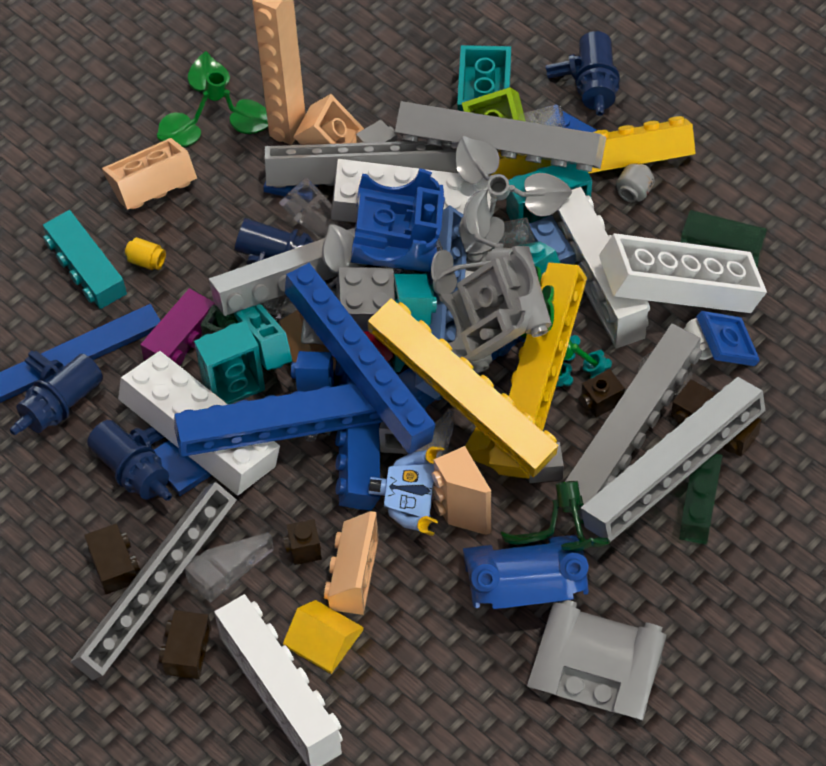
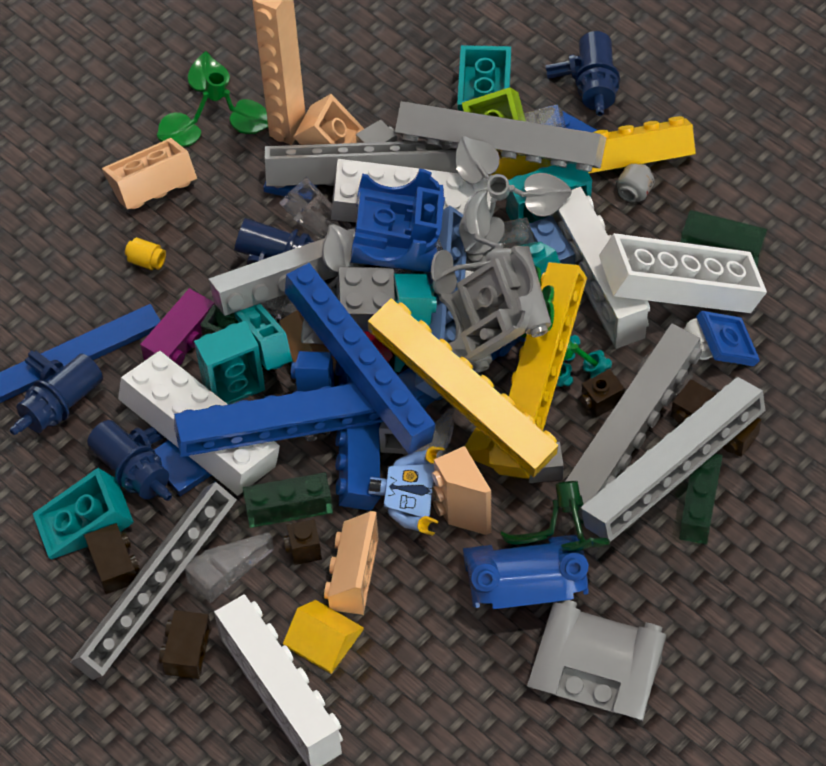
(81, 509): none -> teal slope
(84, 259): teal brick -> none
(287, 499): none -> clear green brick

